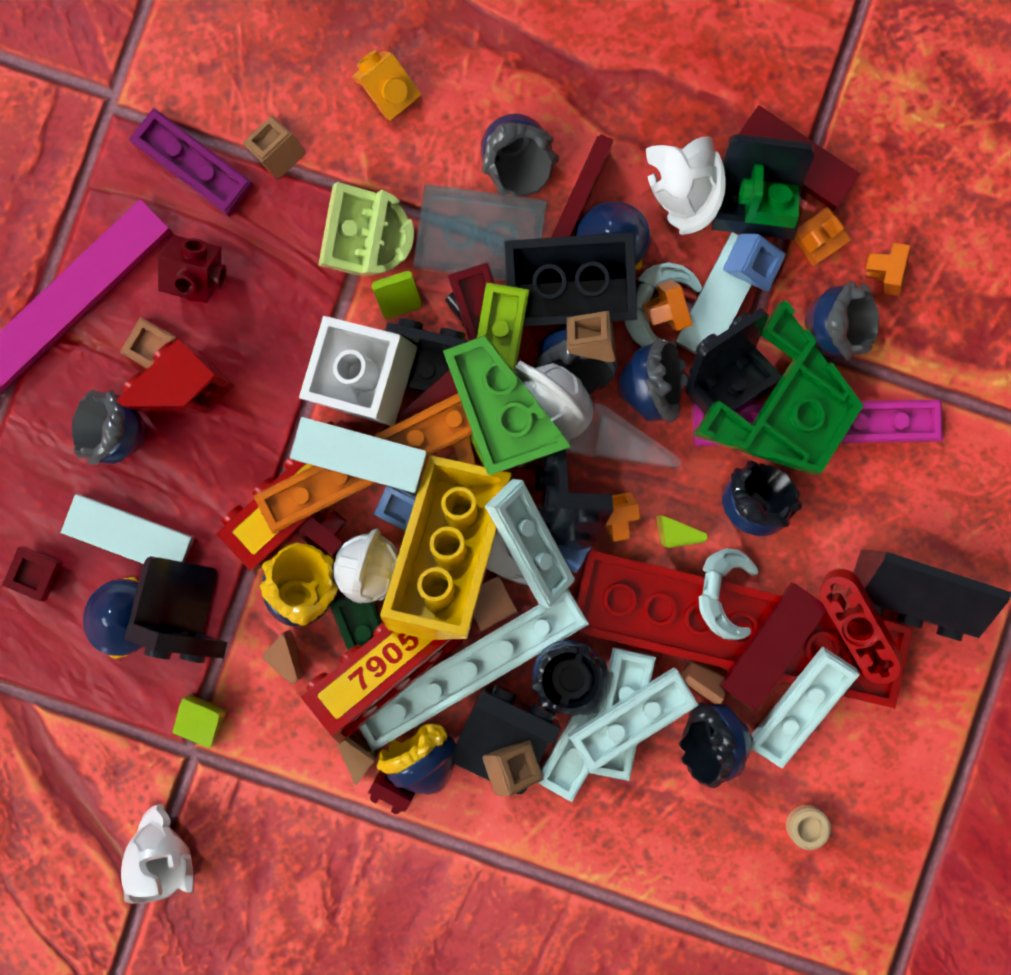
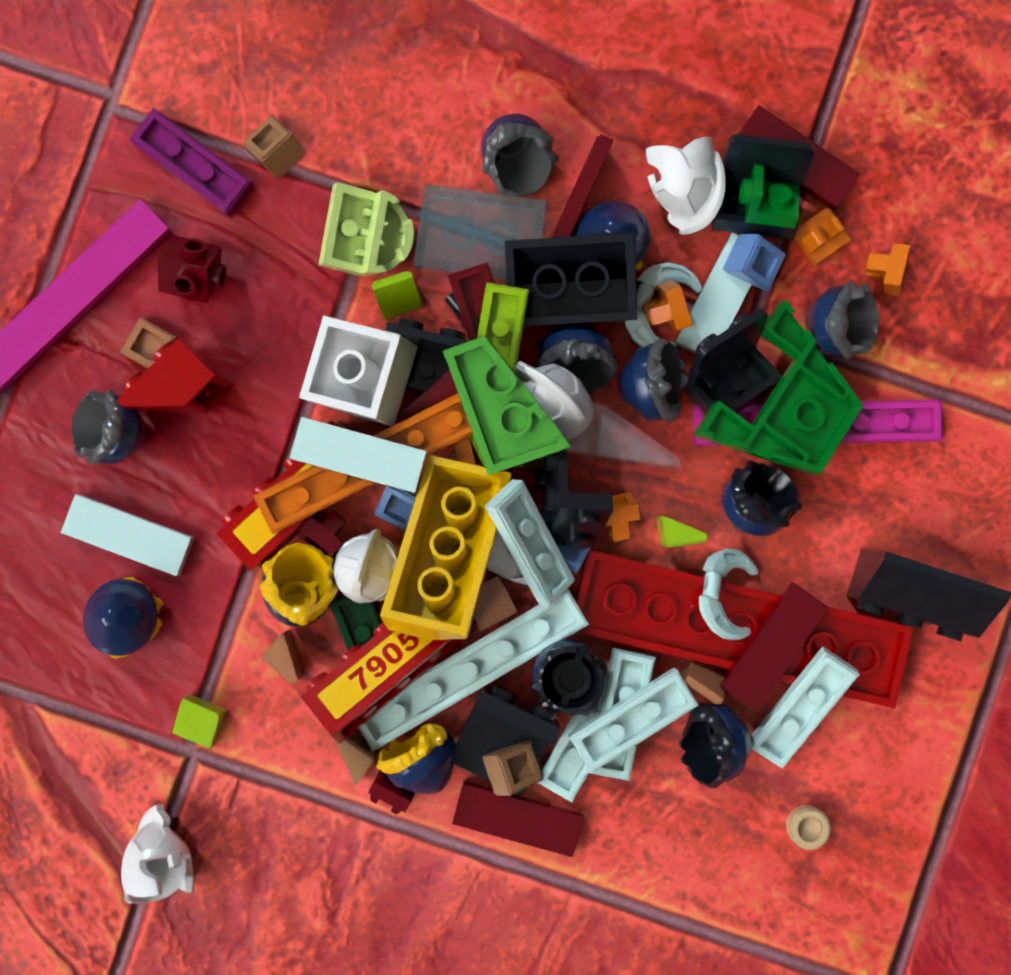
(32, 573): dark red plate -> none
(173, 610): black bracket -> none
(386, 83): light orange bracket -> none
(518, 819): none -> dark red tile
(592, 336): medium nougat slope -> none
(861, 644): red beam -> none

